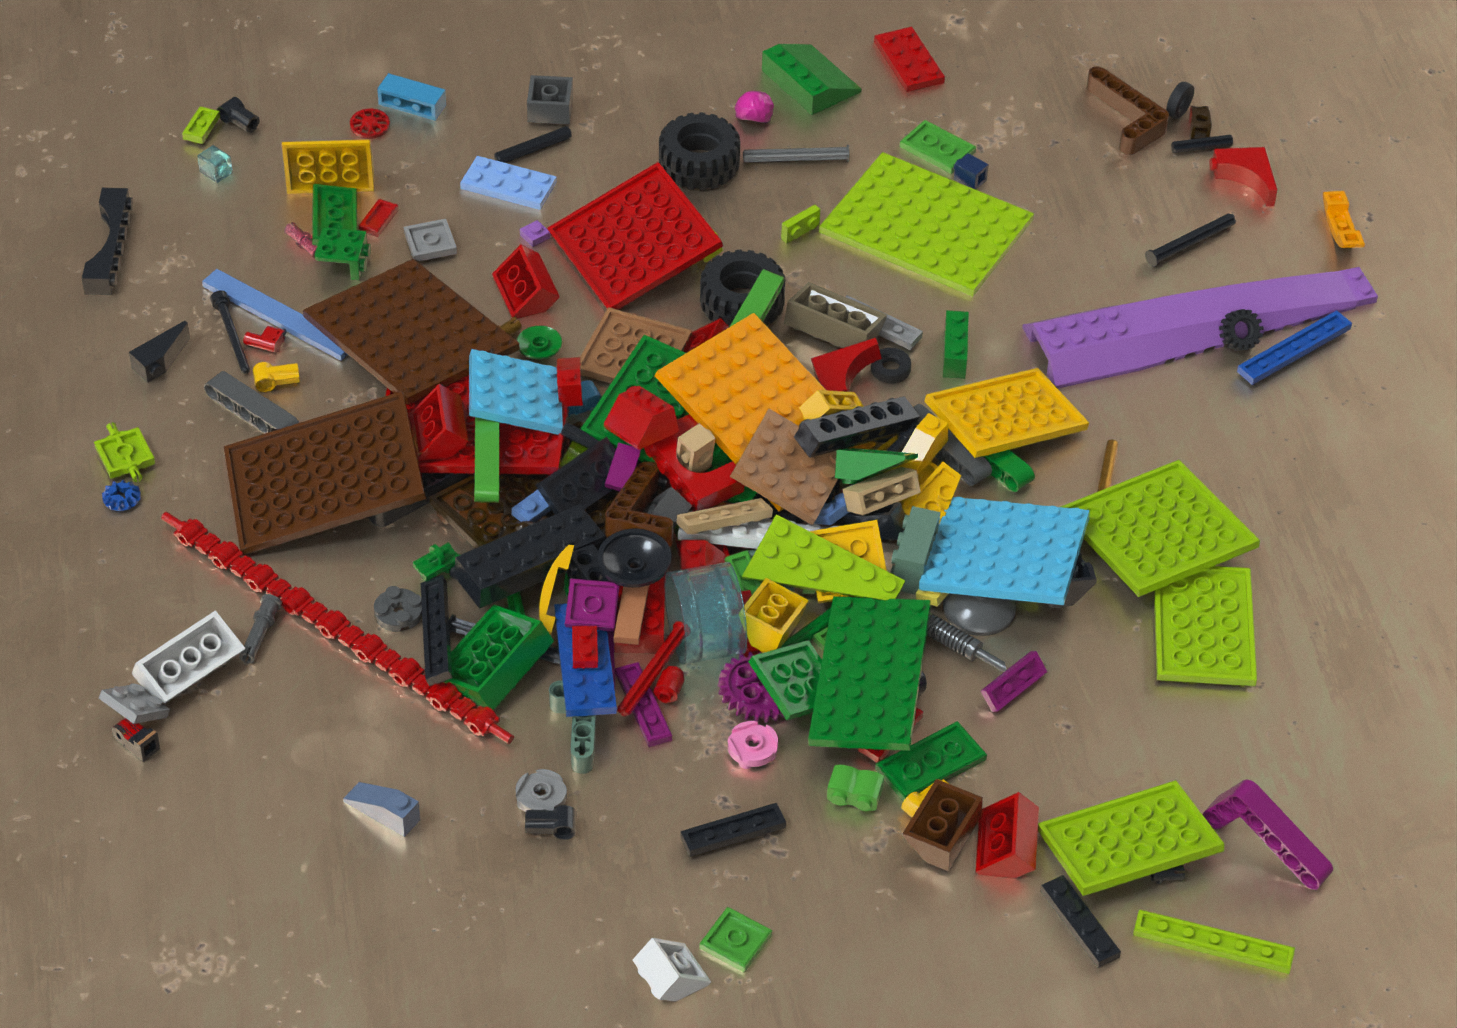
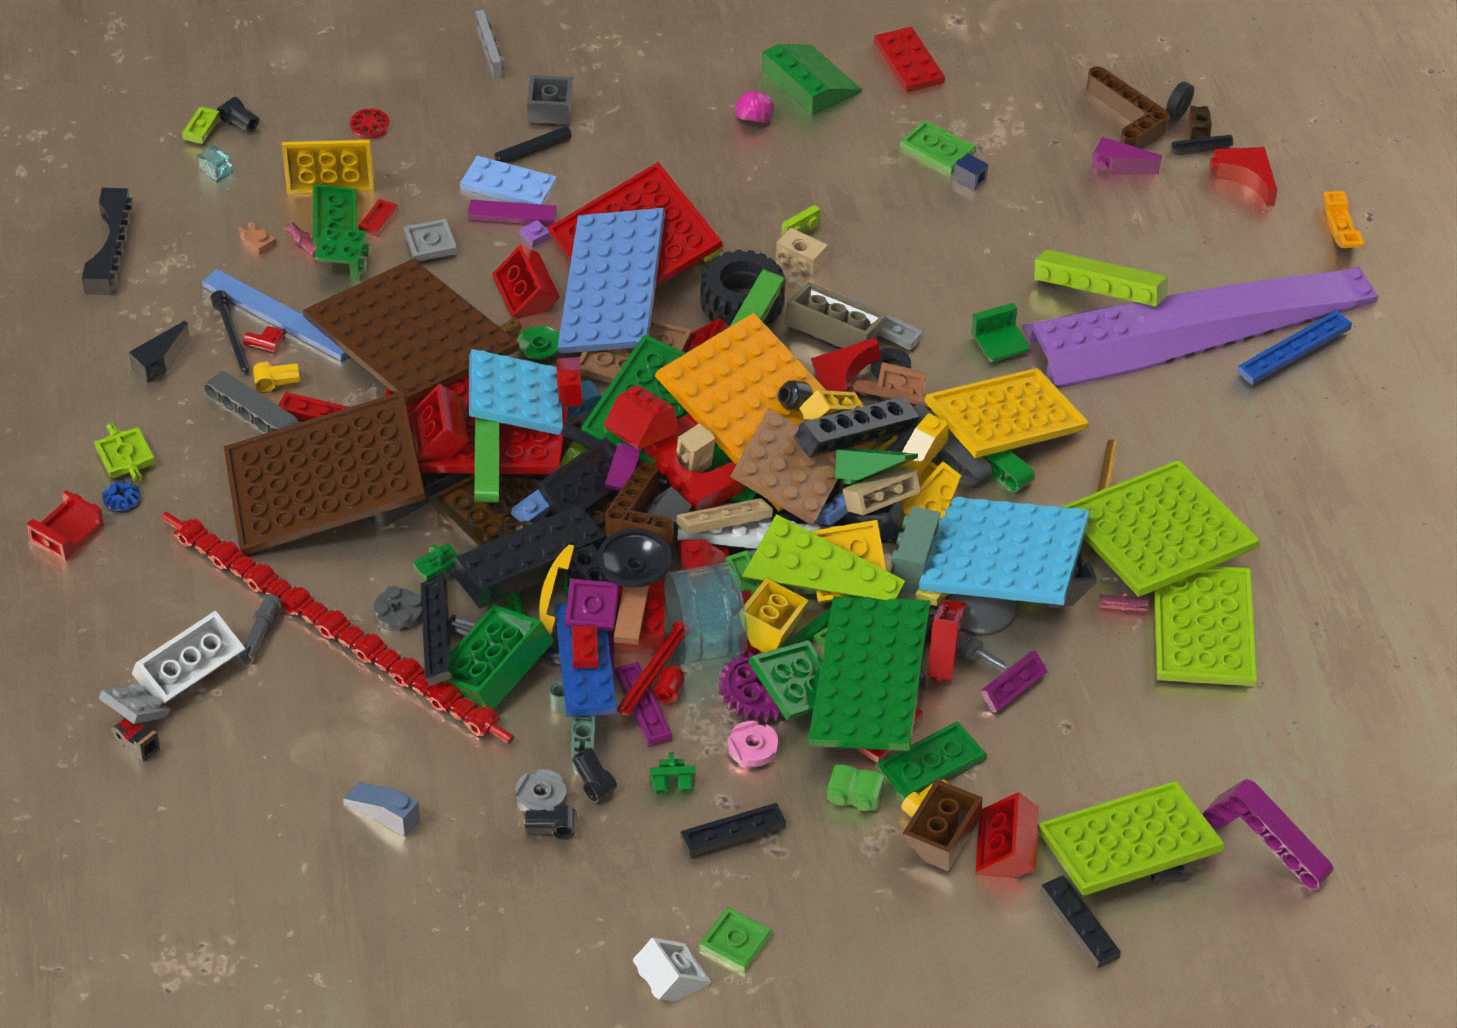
(66, 526): none -> red panel
(257, 240): none -> nougat plate
(306, 407): none -> red plate
(411, 97): dark azure brick -> none
(488, 42): none -> light grey plate
(511, 212): none -> magenta tile
(596, 780): none -> black piece
(611, 280): none -> medium blue plate
(672, 770): none -> green hips
(699, 133): black tyre -> none
(794, 394): none -> black head
(796, 154): dark grey axle -> none
(801, 251): none -> tan brick
(896, 383): none -> nougat bracket
(927, 223): lime plate -> none
(945, 639): none -> red arch
(955, 344): green brick -> none
(998, 334): none -> green bracket
(1101, 277): none -> lime brick
(1121, 158): none -> magenta slope
(1123, 603): none -> clear pink pin
(1189, 239): black axle -> none
(1214, 941): lime tile -> none
(1229, 329): black tyre -> none

